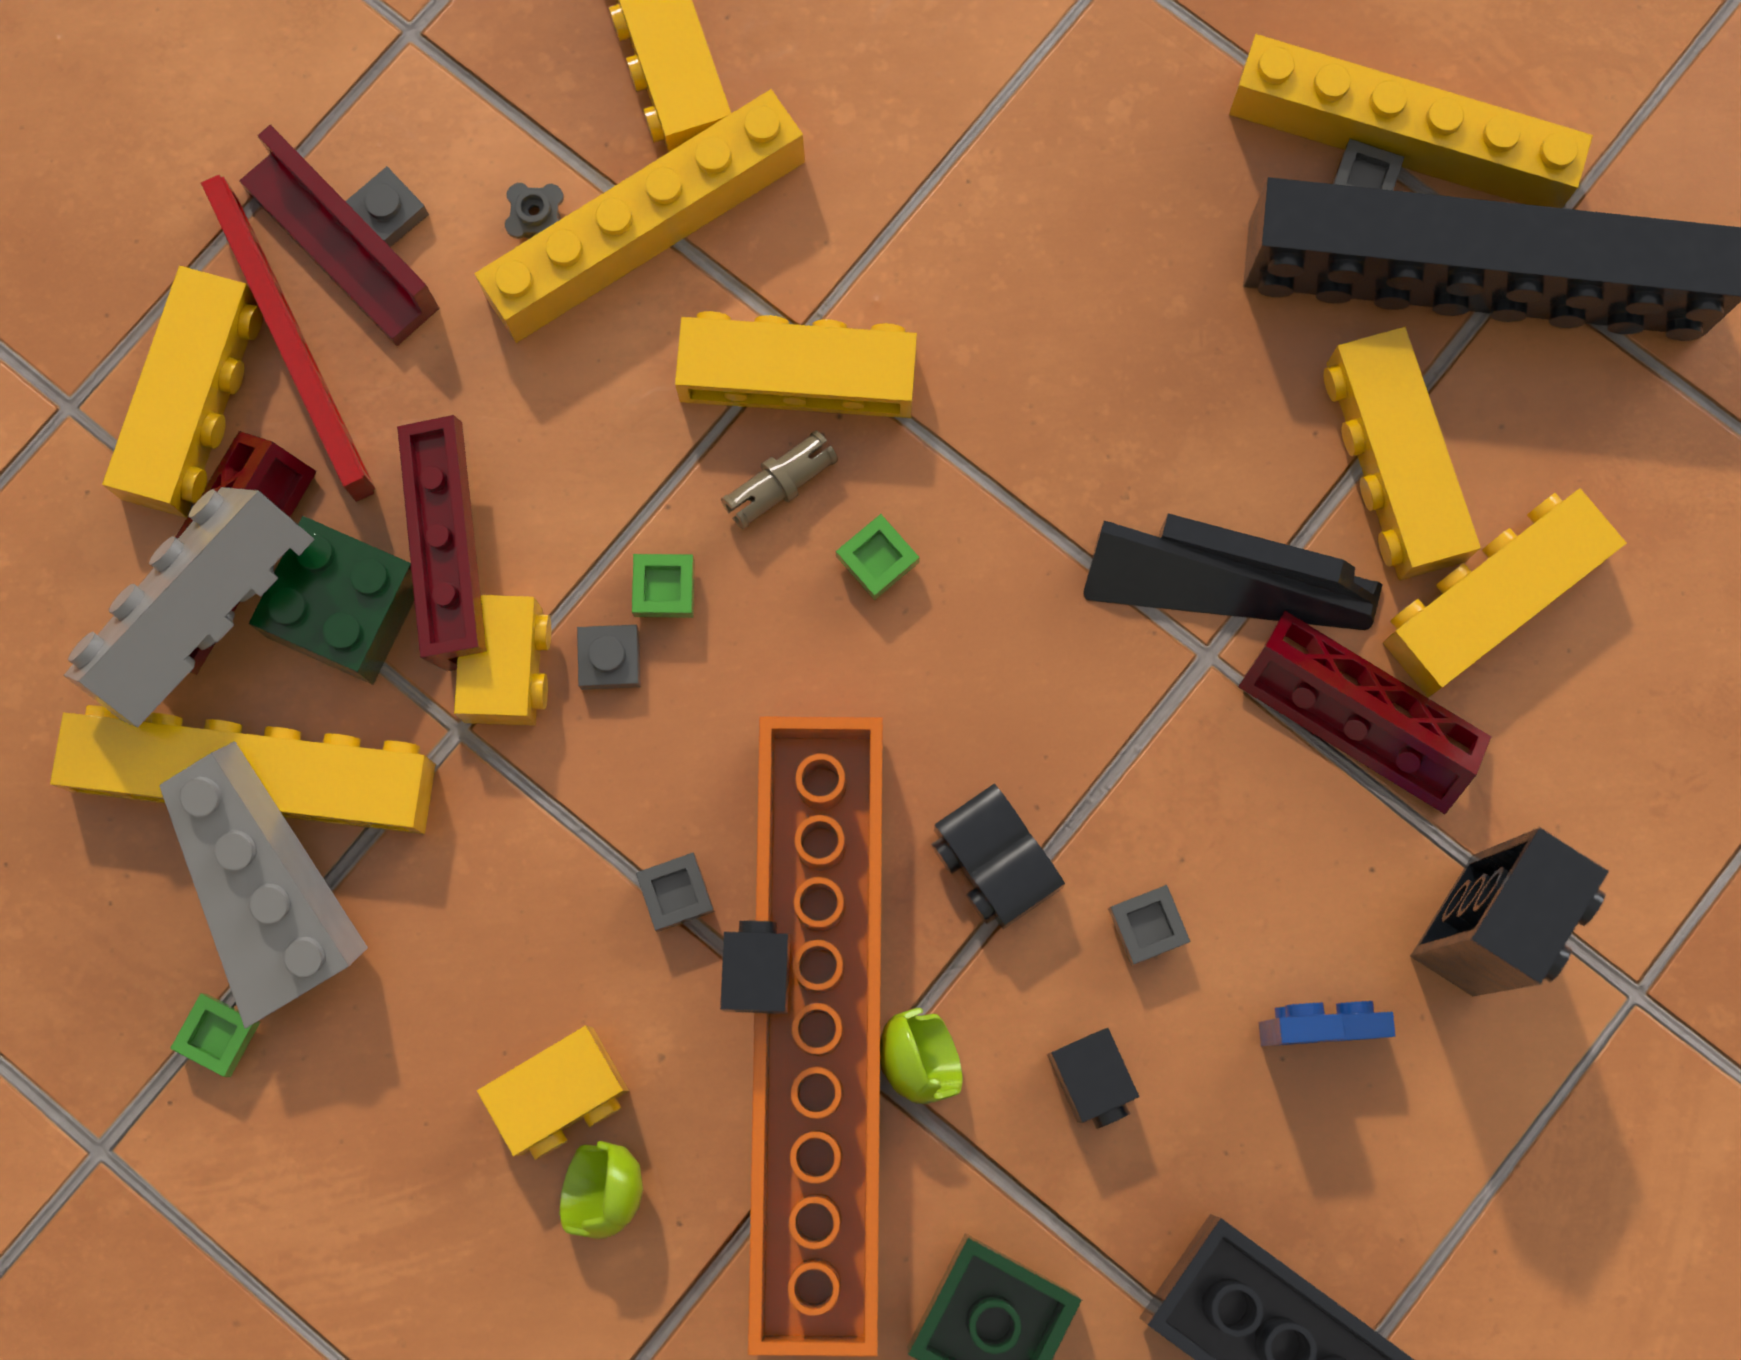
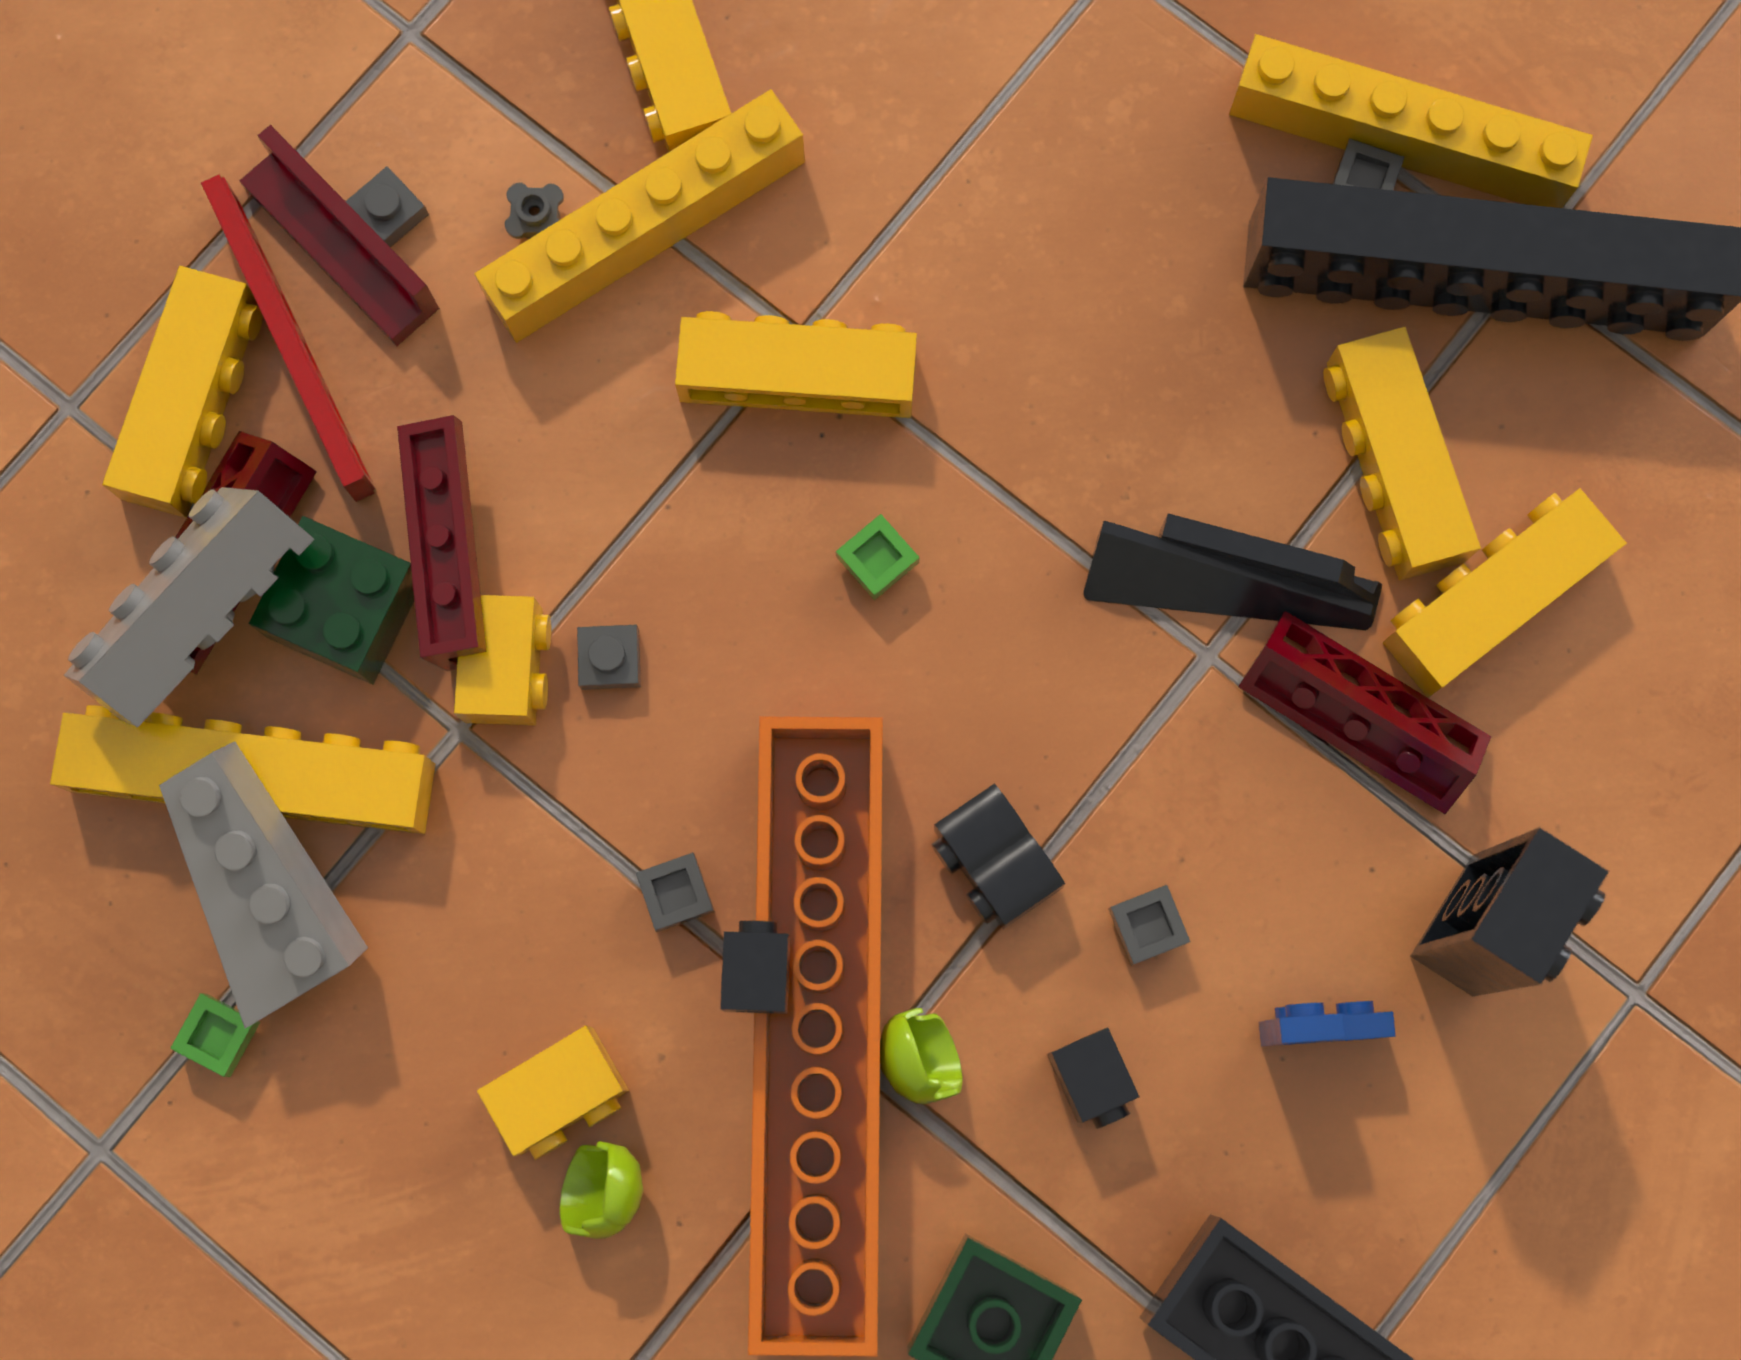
(663, 585): bright green plate -> none
(779, 479): dark tan pin -> none

